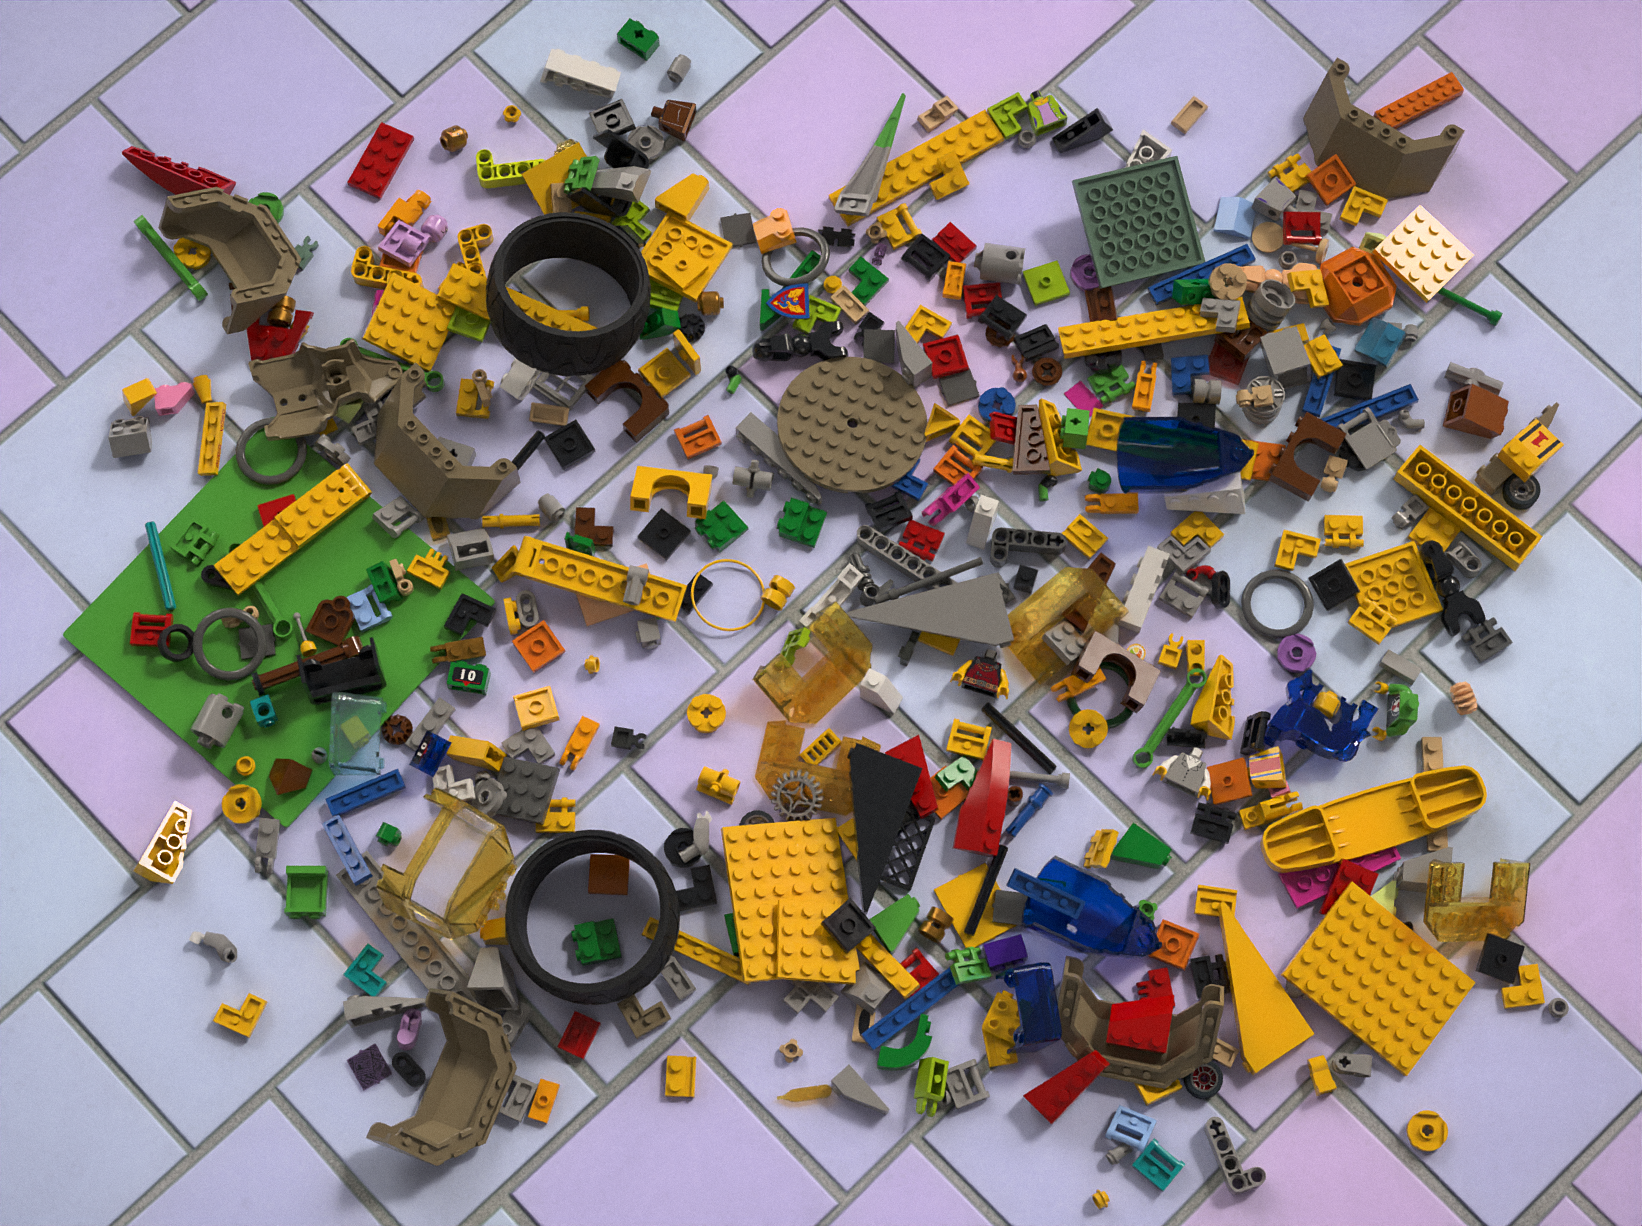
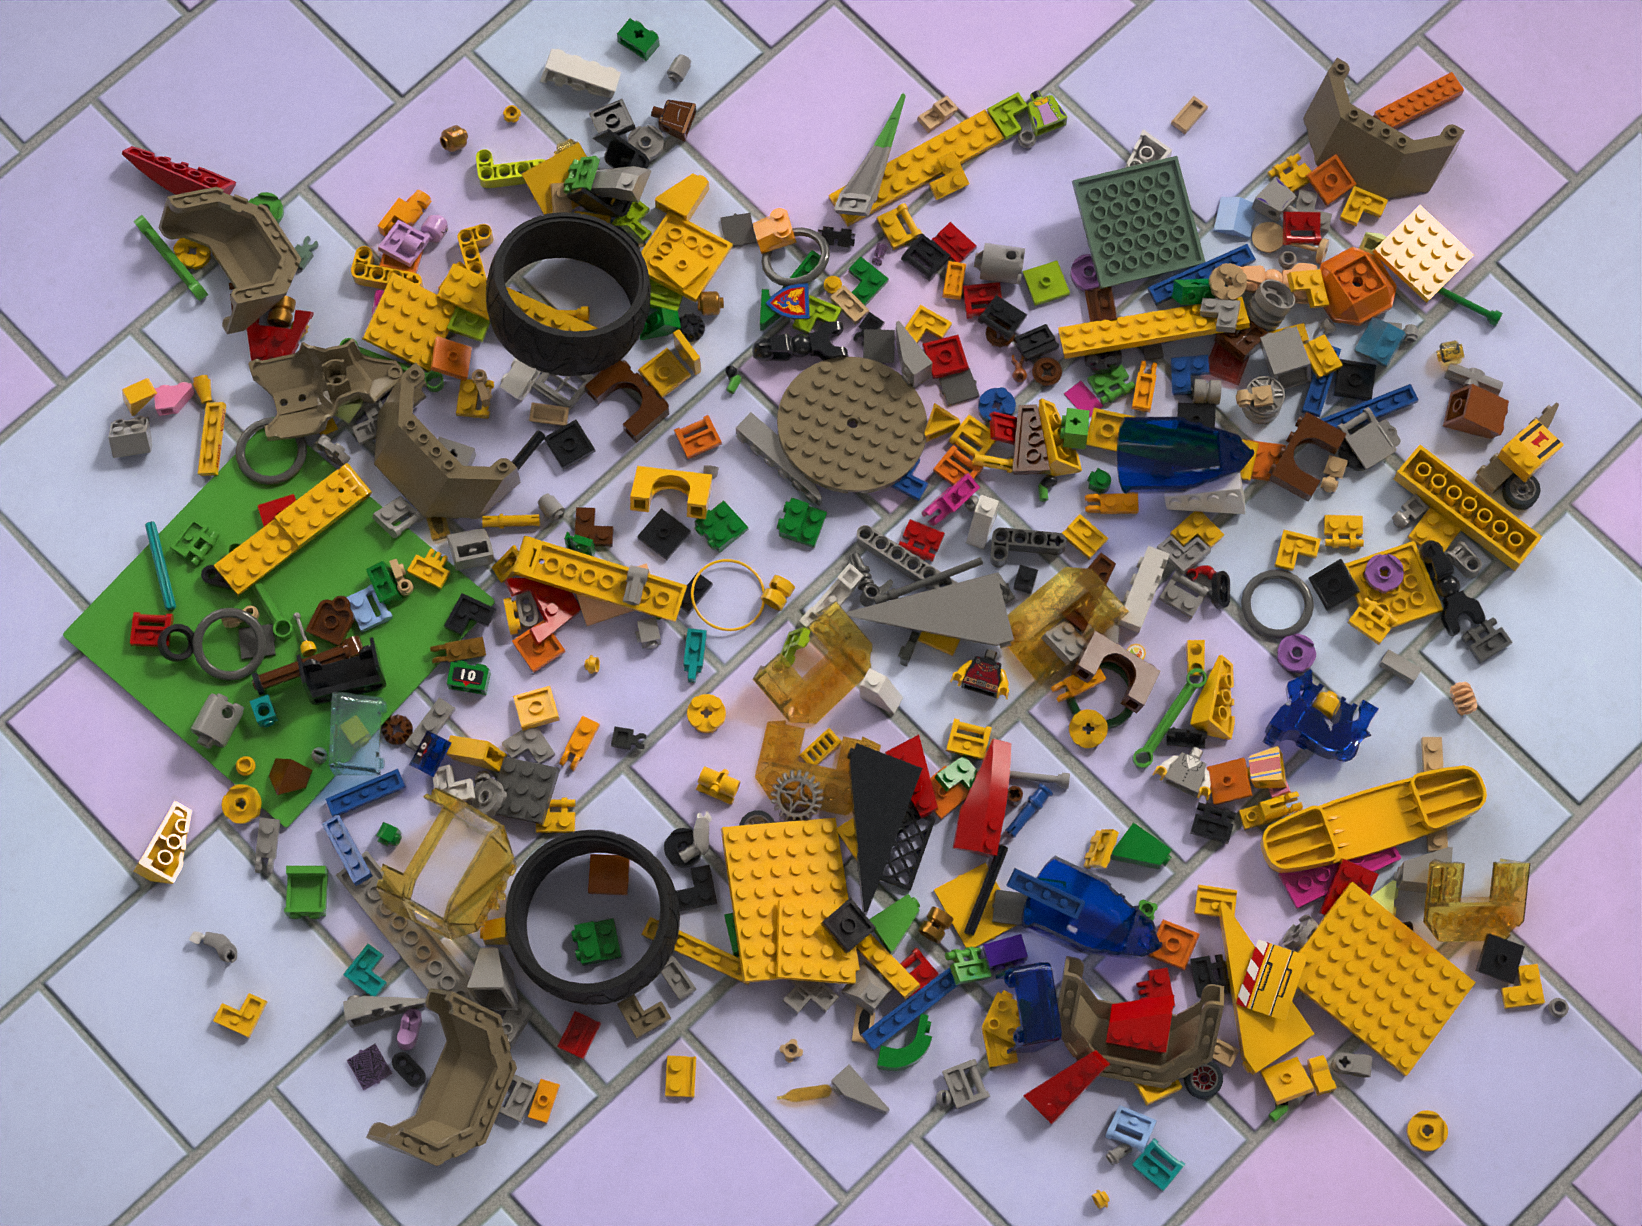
(380, 160): red plate -> none
(451, 358): none -> orange plate
(554, 604): none -> red wing
(694, 652): none -> teal hinge
(752, 478): light grey pin -> none
(871, 232): tan plate -> none
(889, 516): black plate -> none
(930, 1084): lime hinge -> none
(1019, 738): black axle -> none
(1084, 131): black slope -> none
(1171, 654): yellow plate -> none
(1230, 1154): light grey beam -> none
(1255, 733): black plate -> none
(1271, 980): none -> yellow sticker
(1279, 1111): none -> bright green arm
(1287, 1080): none -> yellow plate
(1298, 934): none -> light grey plate
(1382, 583): none -> medium lavender plate
(1401, 710): bright green torso -> none
(1408, 422): light grey arm -> none
(1450, 353): none -> clear yellow head

